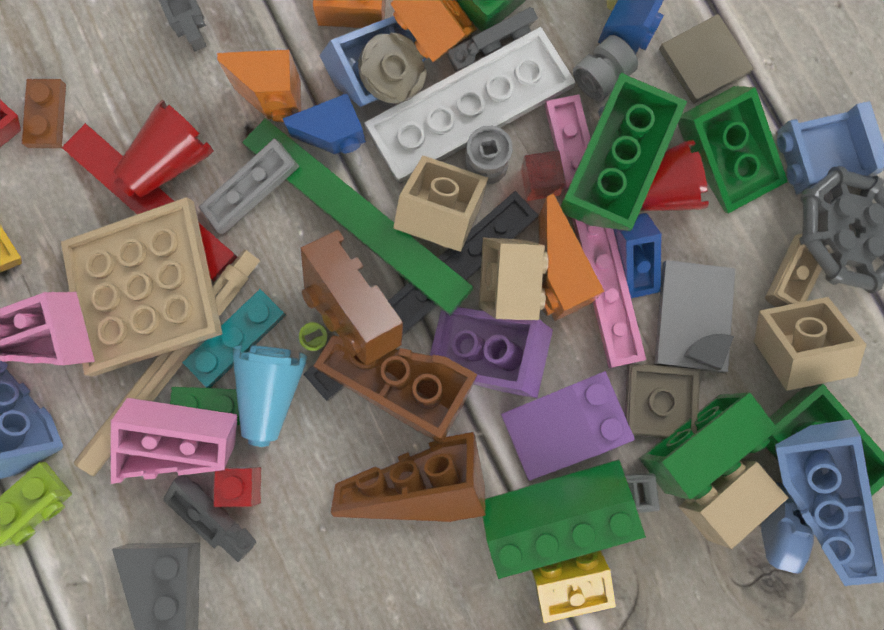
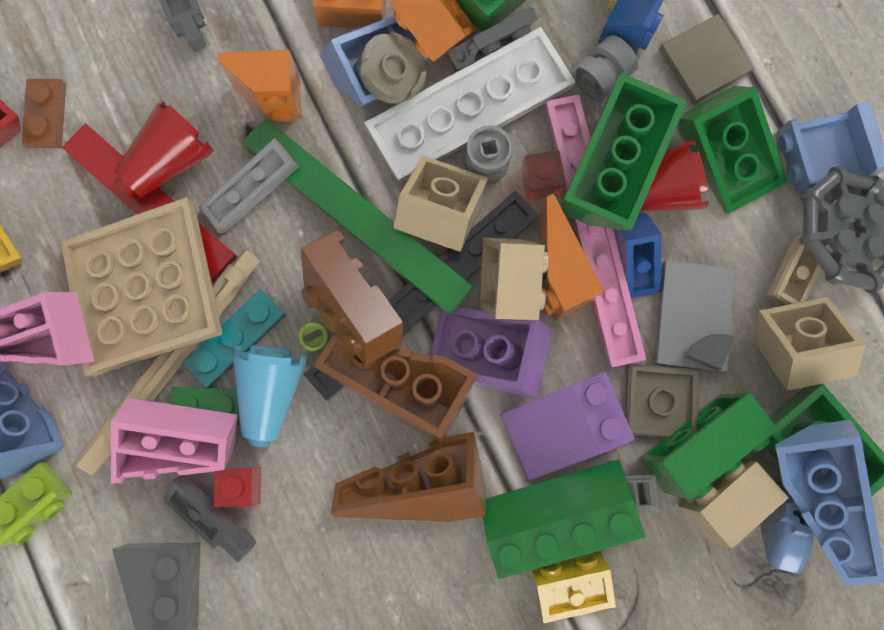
(328, 126): blue slope -> none

